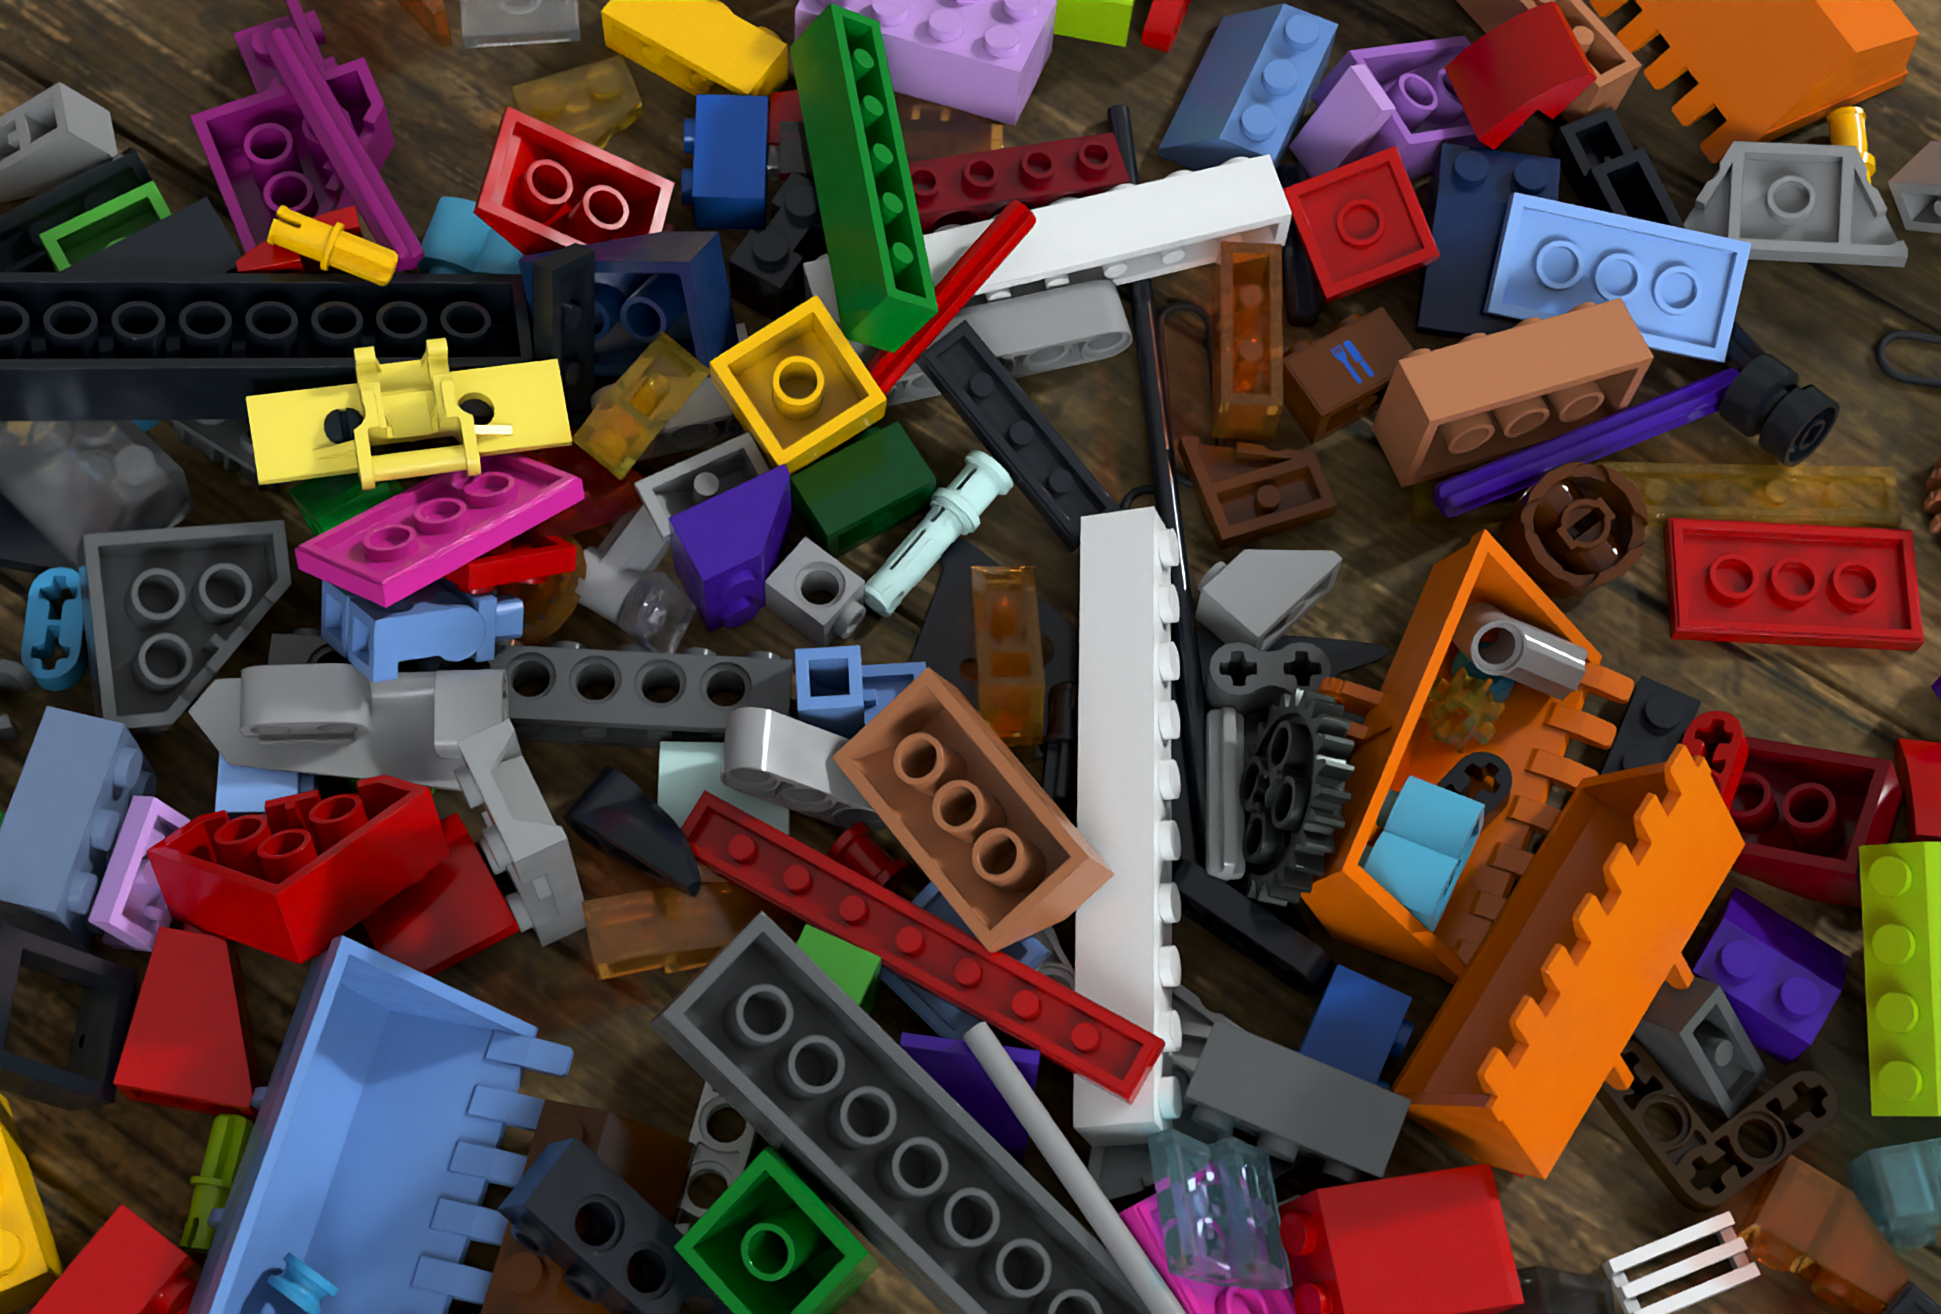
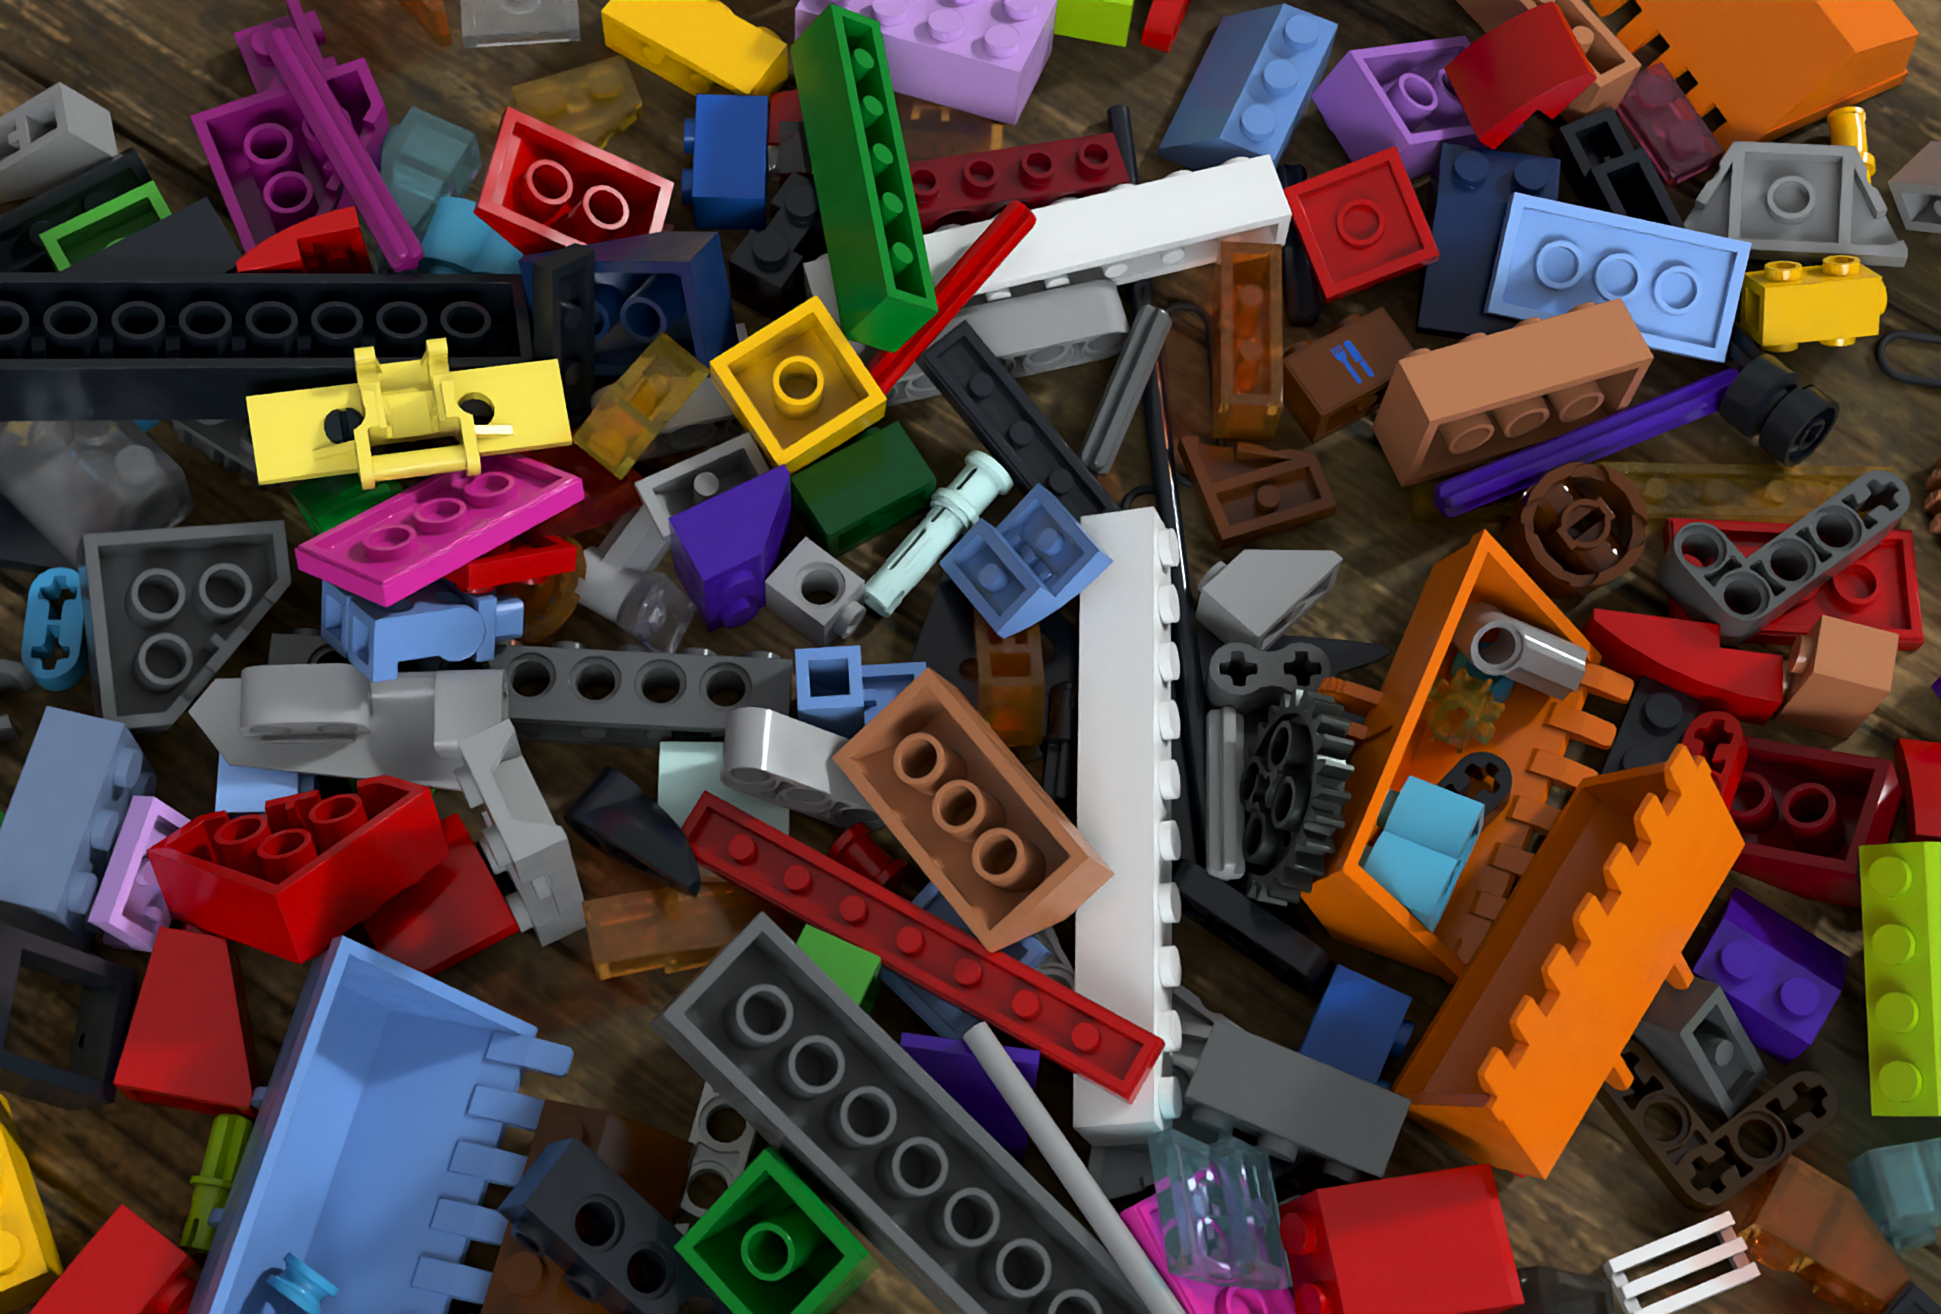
(332, 246): yellow axle -> none
(421, 164): none -> clear light blue slope
(1025, 563): none -> medium blue slope
(1124, 389): none -> dark grey axle
(1343, 122): lavender tile -> none
(1668, 126): none -> clear pink plate
(1689, 660): none -> red slope
(1796, 551): none -> dark grey beam
(1812, 303): none -> yellow brick
(1836, 676): none -> nougat brick

